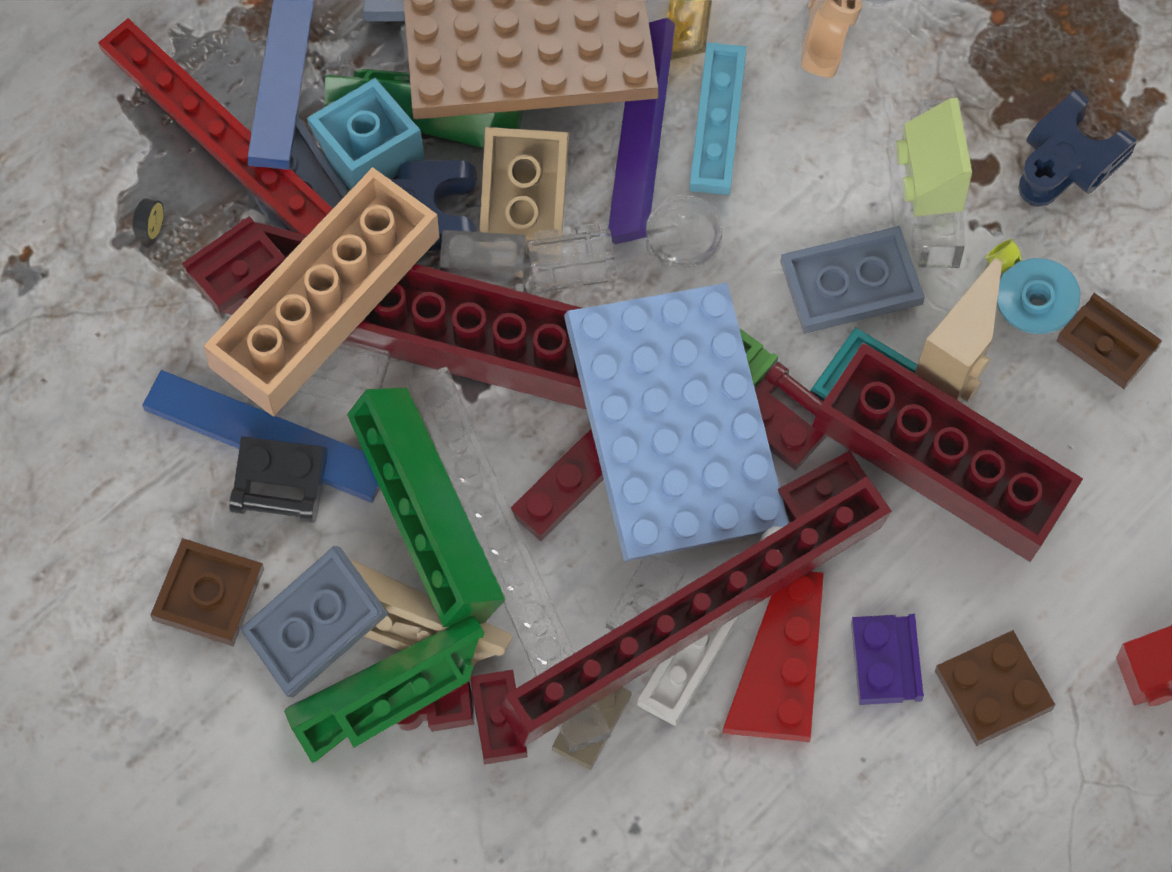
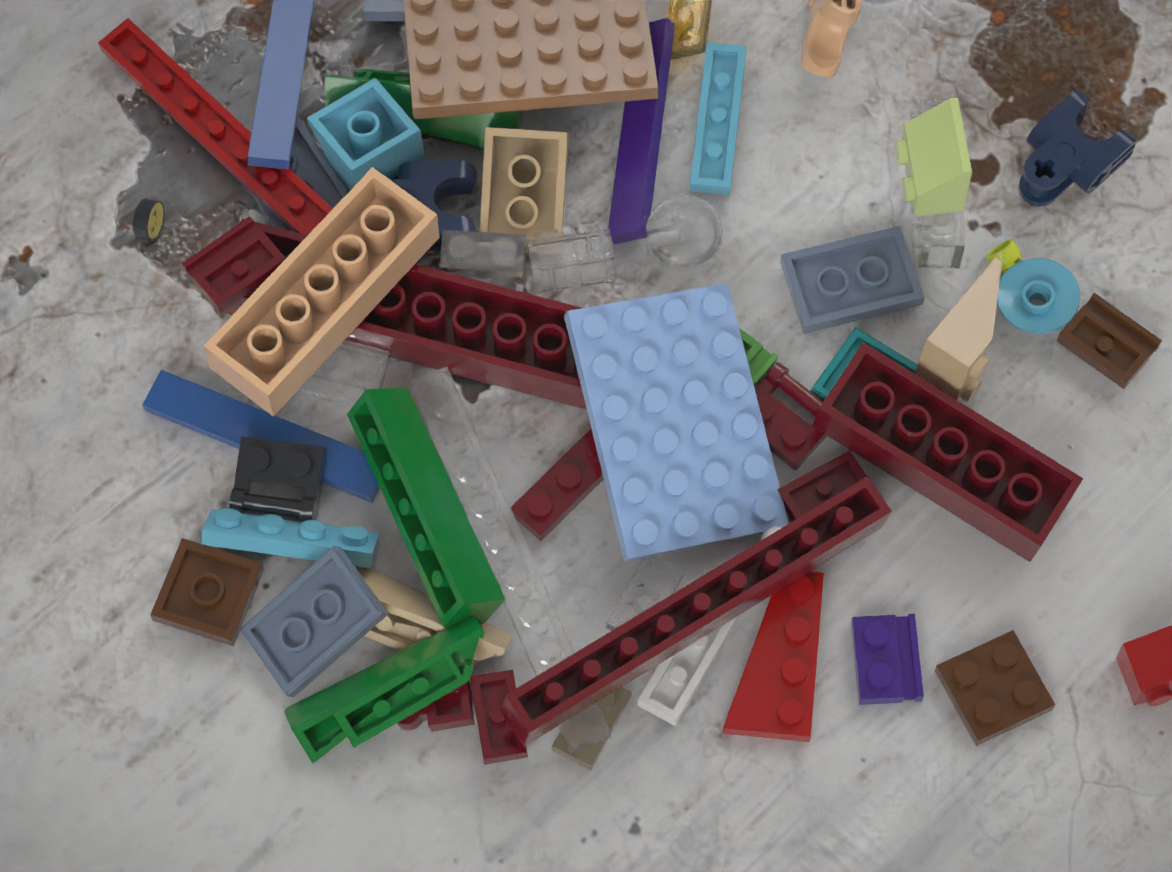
(288, 537): none -> medium azure plate

